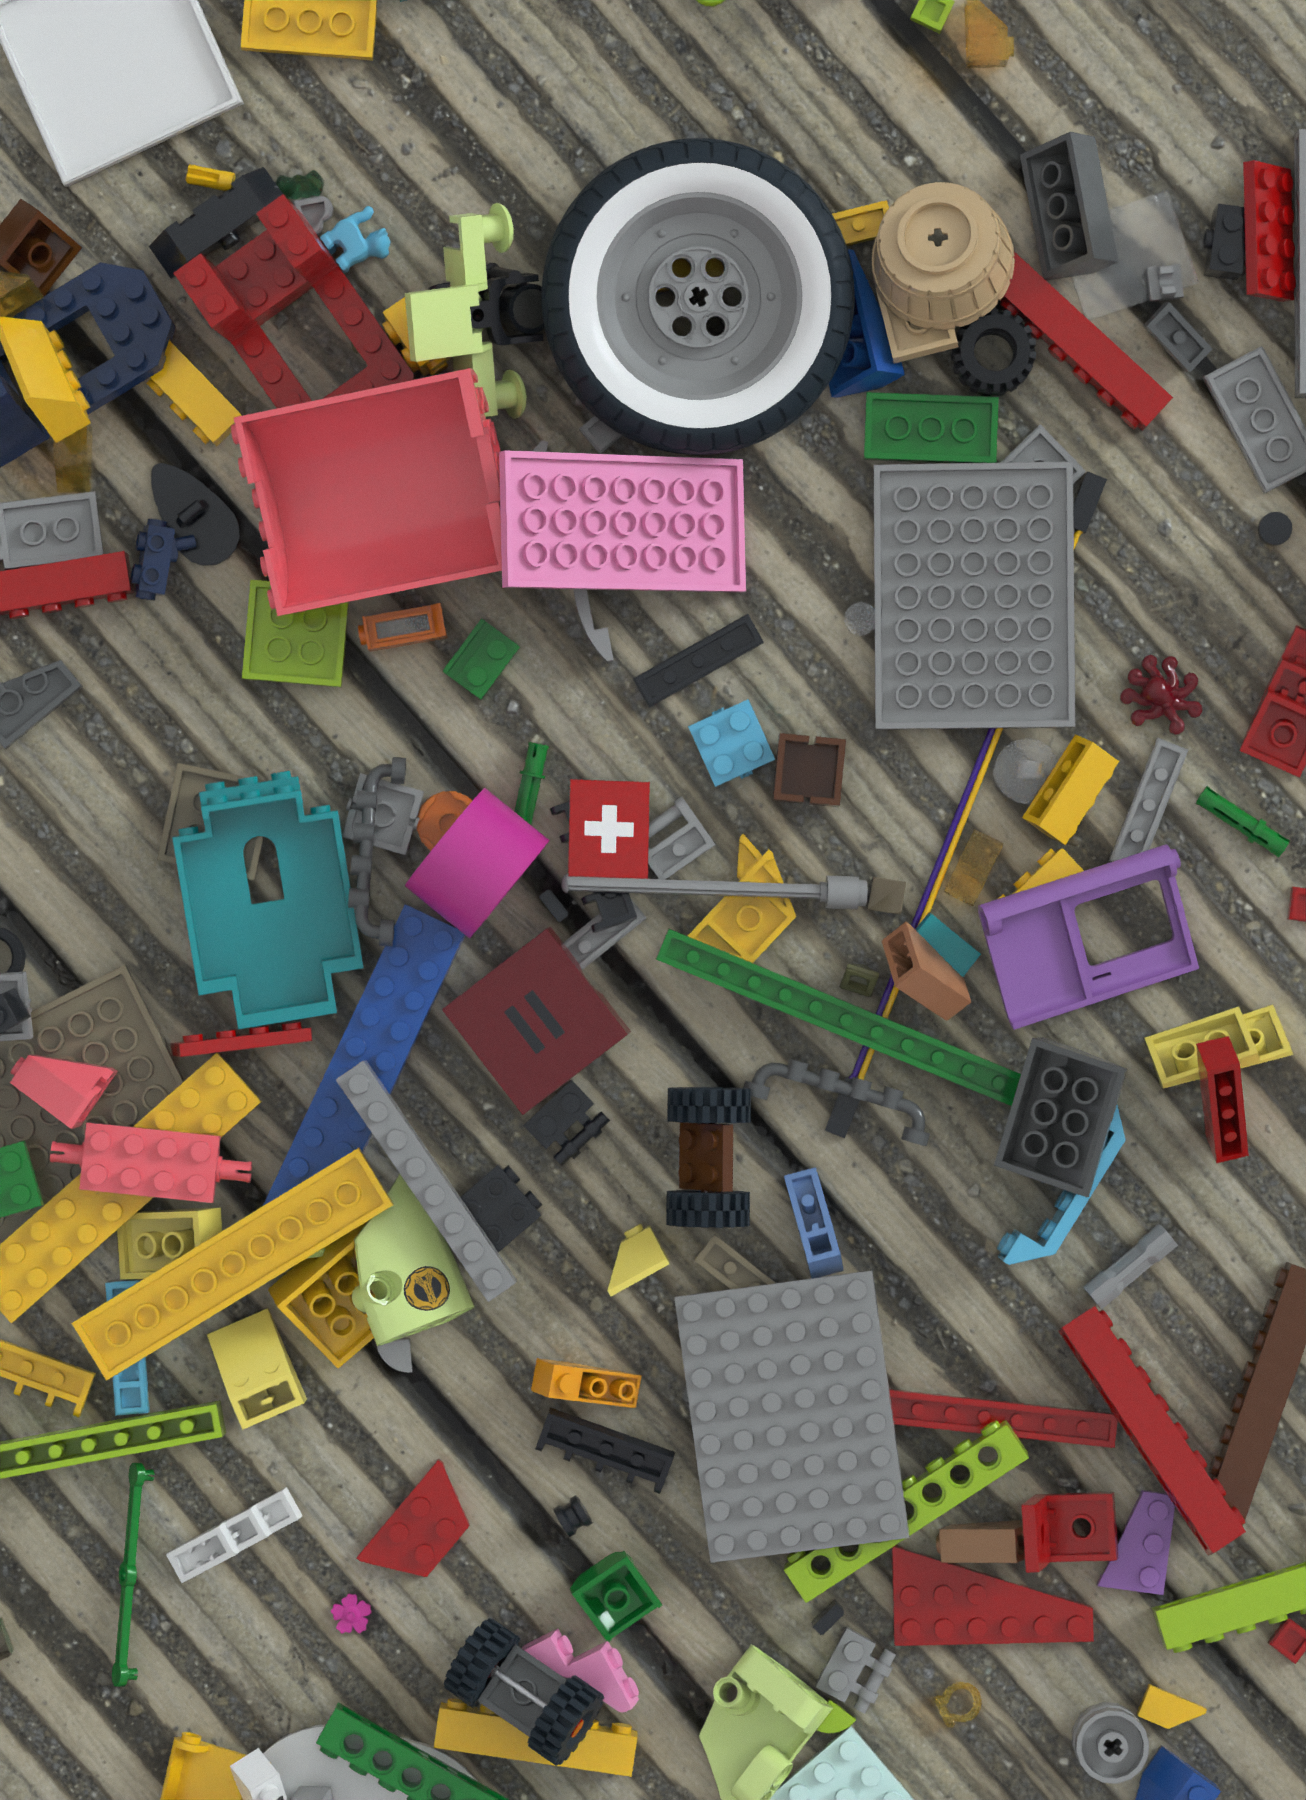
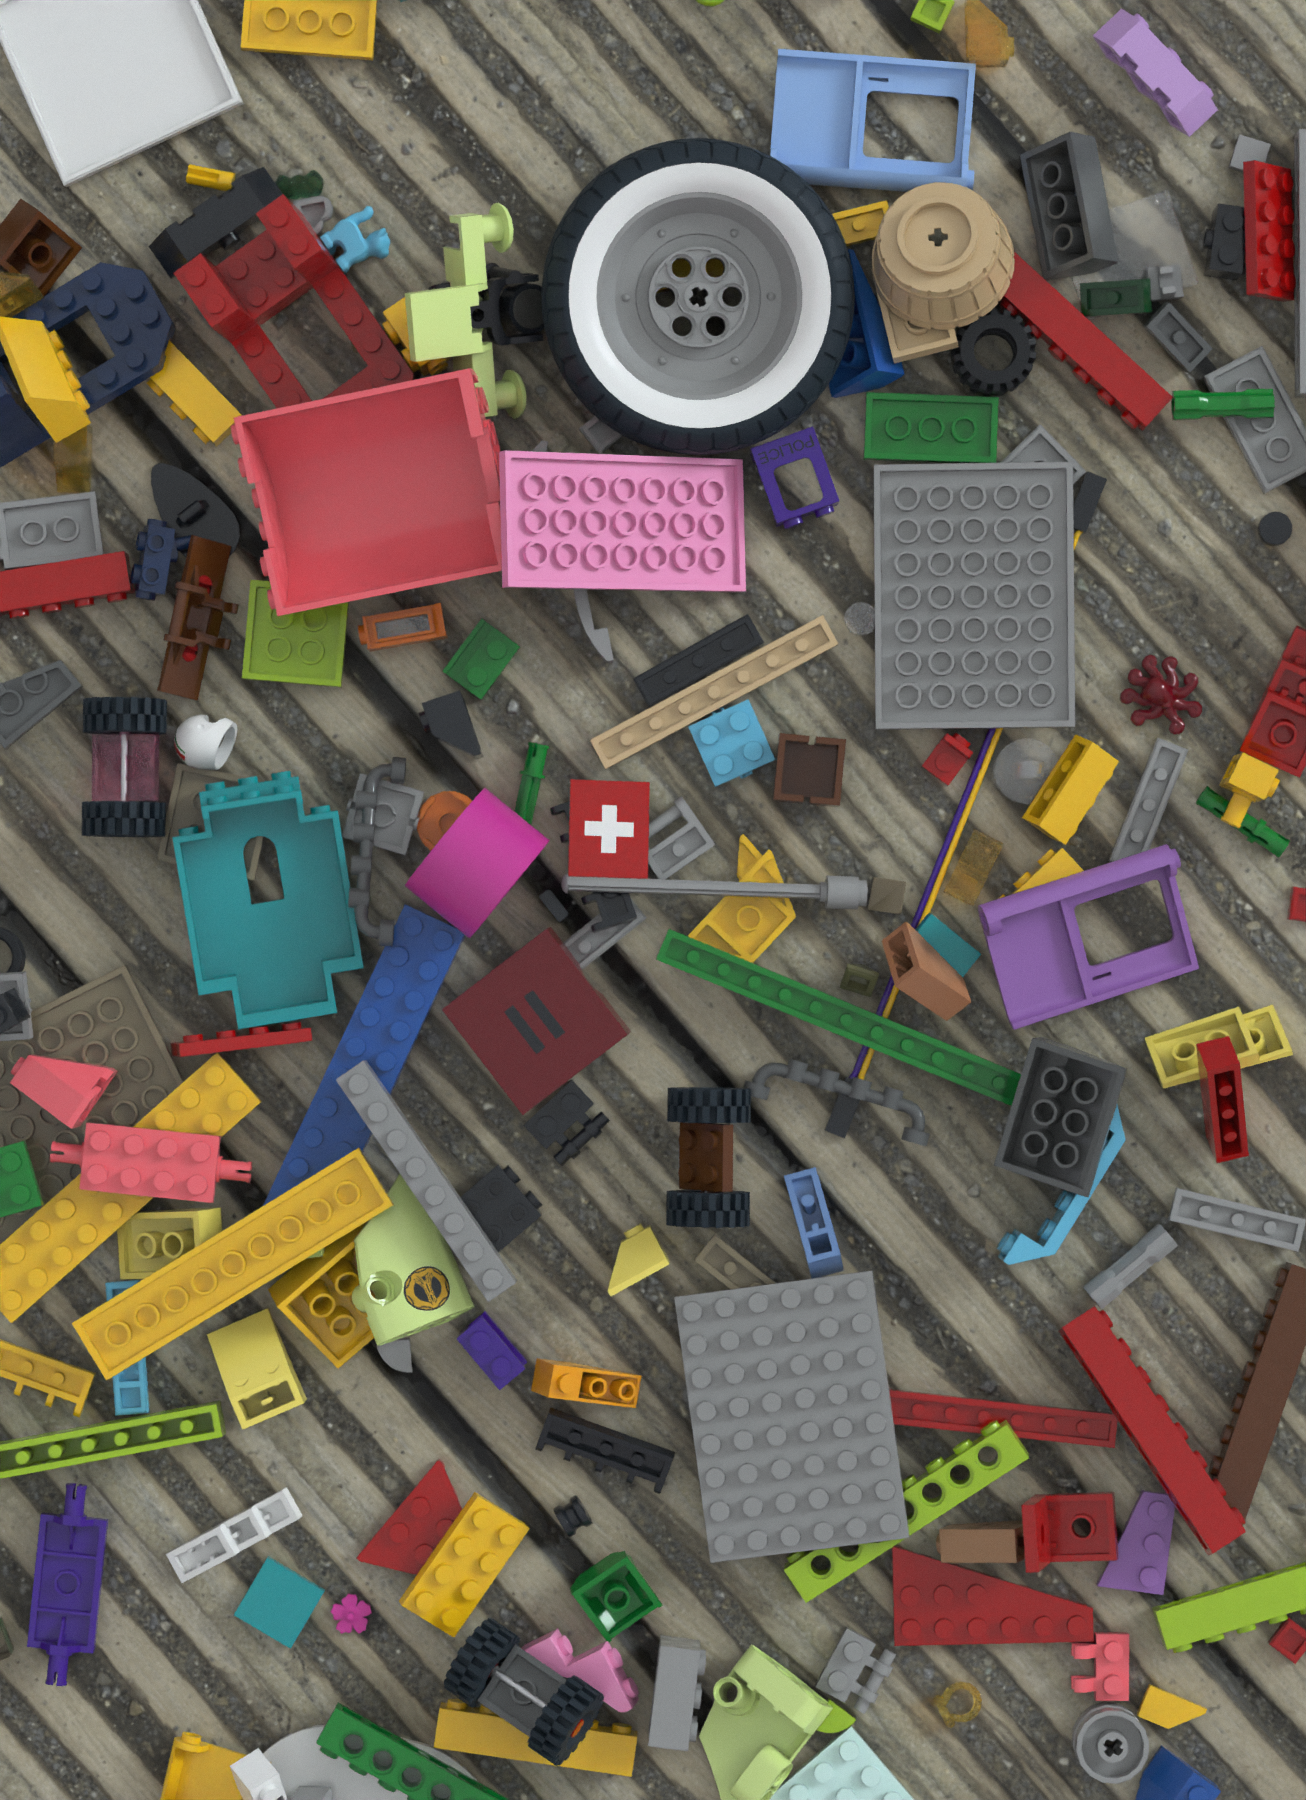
(67, 1583): none -> dark purple plate
(124, 767): none -> plate
(128, 1575): green piece -> none
(196, 618): none -> reddish brown piece
(199, 740): none -> white helmet
(279, 1602): none -> teal tile
(451, 723): none -> black slope
(464, 1564): none -> yellow plate
(492, 1350): none -> dark purple window
(676, 1693): none -> light grey brick
(714, 692): none -> tan plate
(785, 451): none -> dark purple window
(823, 115): none -> light blue piece
(828, 1617): black tile -> none
(948, 758): none -> red bracket
(1110, 1666): none -> coral plate
(1116, 297): none -> dark green plate
(1156, 71): none -> lavender brick
(1197, 404): none -> green axle
(1237, 1219): none -> light grey plate
(1247, 150): none -> light grey tile
(1249, 782): none -> yellow brick

